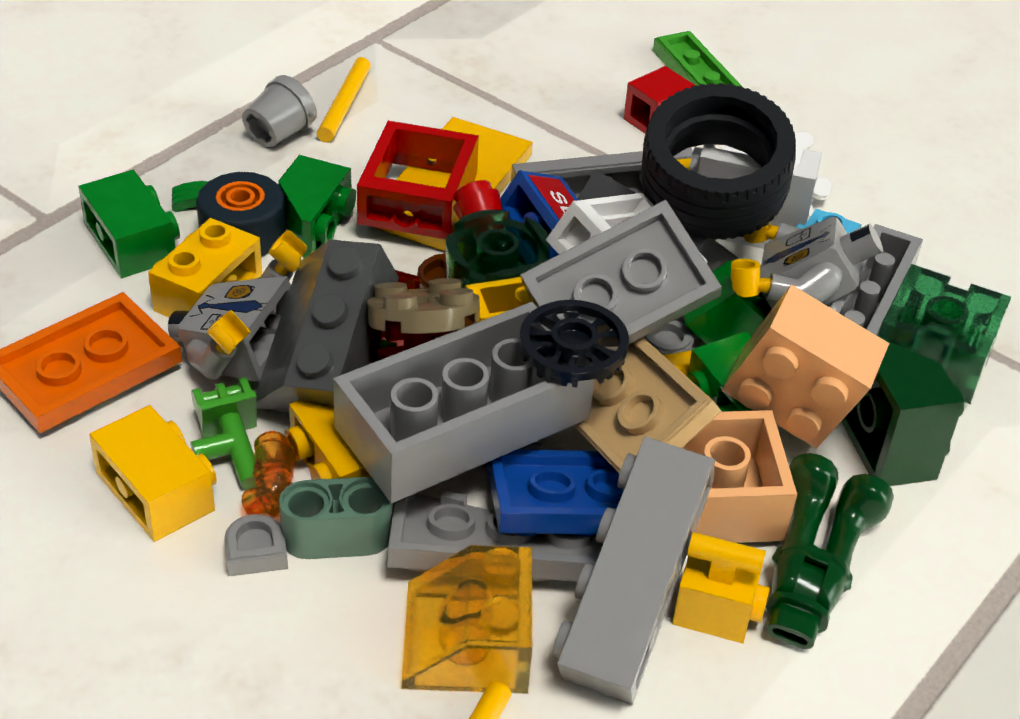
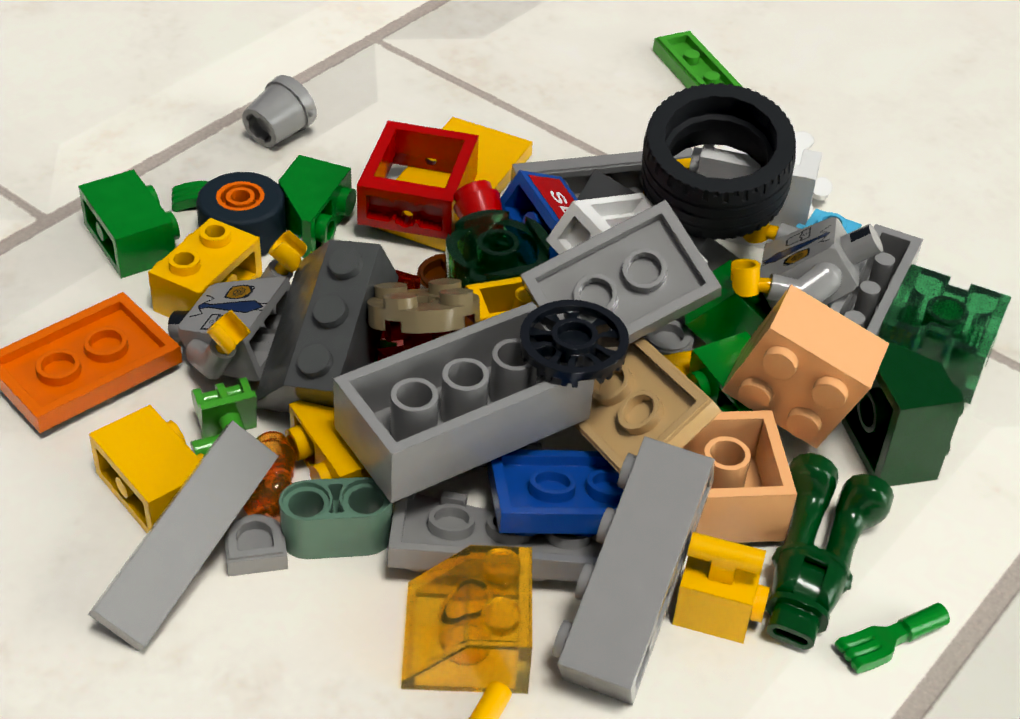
(183, 536): none -> light grey tile
(343, 100): yellow bar -> none
(649, 92): red brick -> none
(877, 643): none -> green piece

